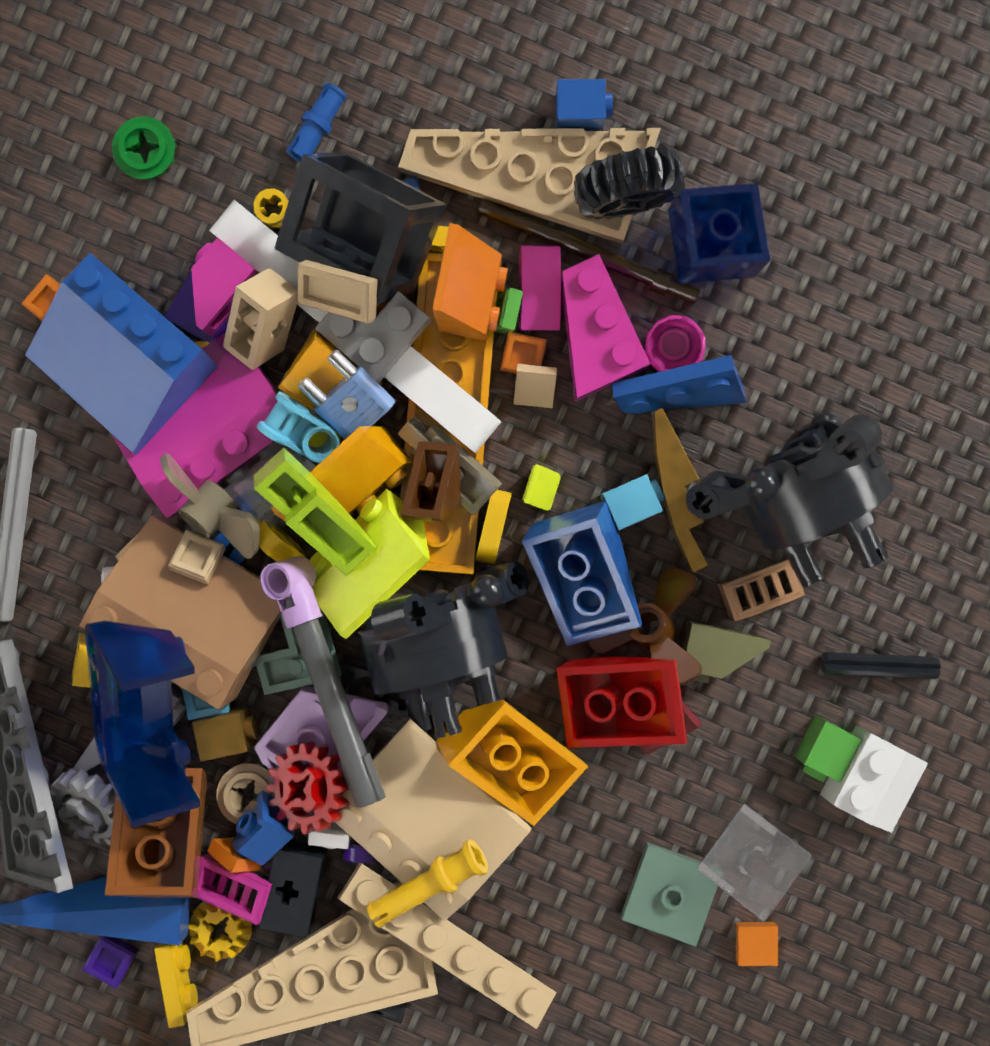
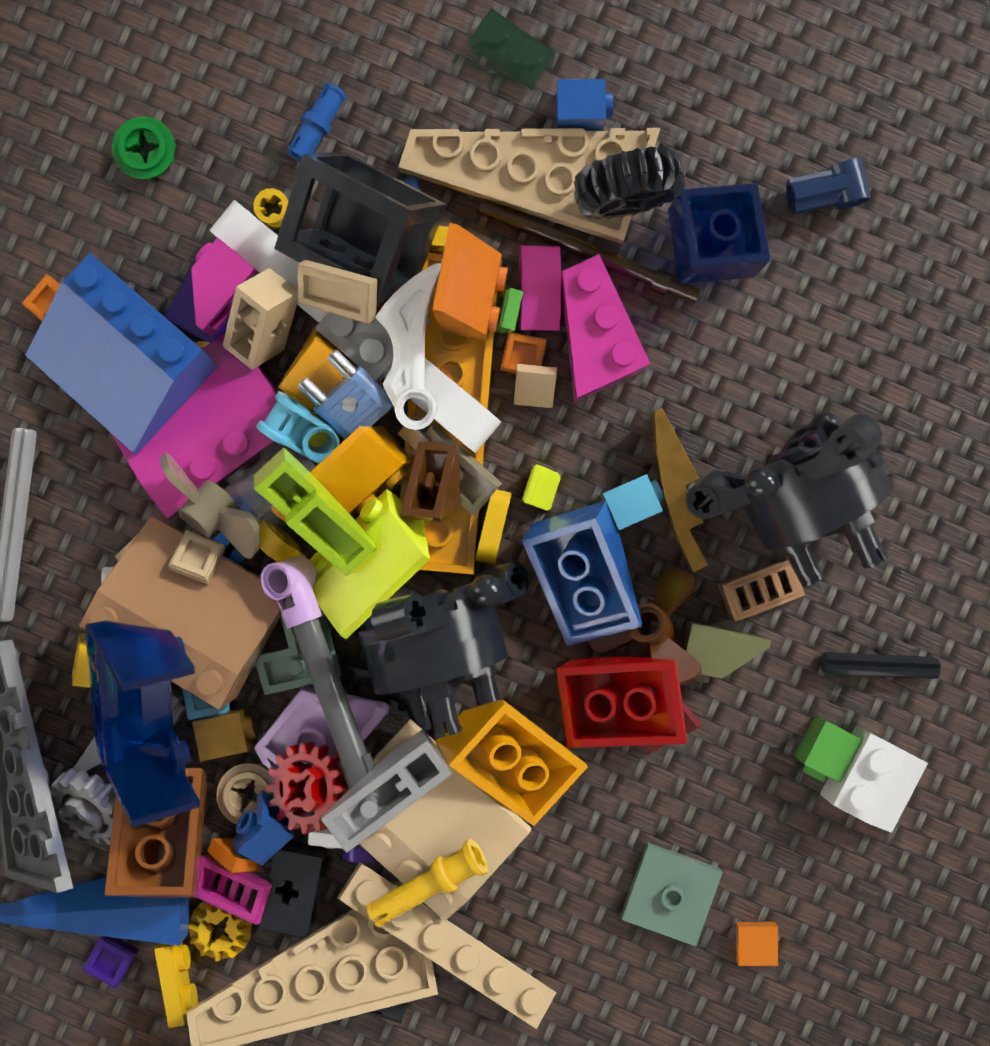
(387, 790): none -> light grey slope
(405, 321): none -> white piece
(511, 49): none -> clear green plate
(674, 343): dark pink hair -> none
(688, 386): blue wing -> none
(754, 862): clear slope -> none
(839, 186): none -> dark blue piece

